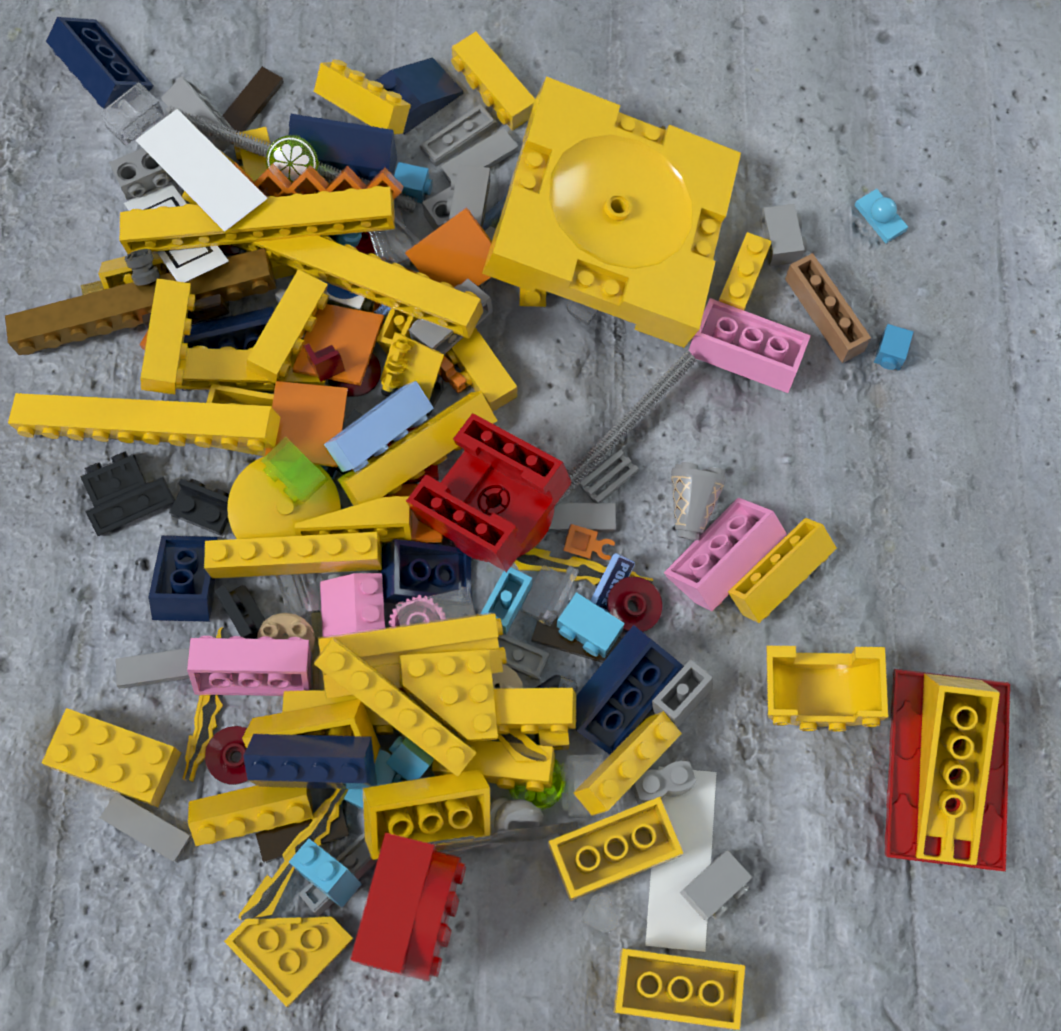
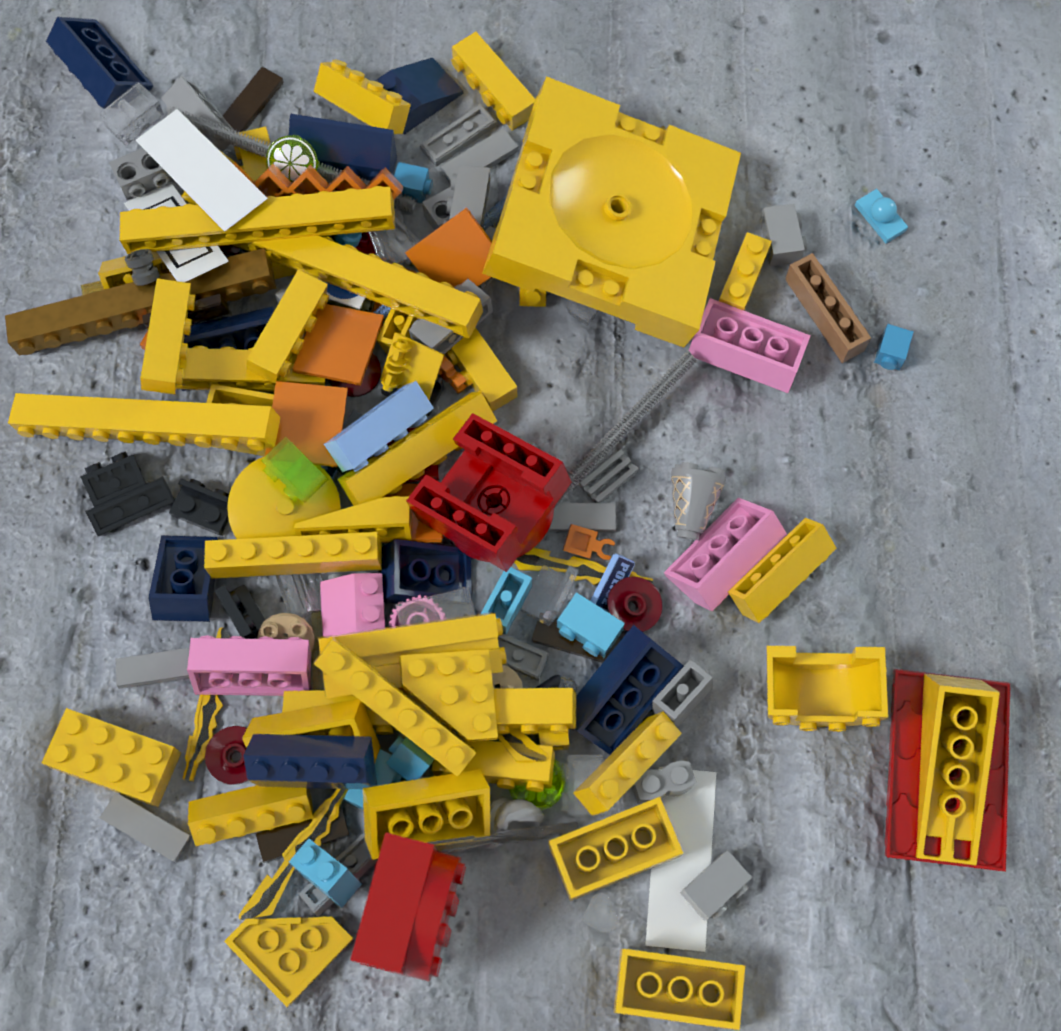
(325, 362): dark red panel -> none

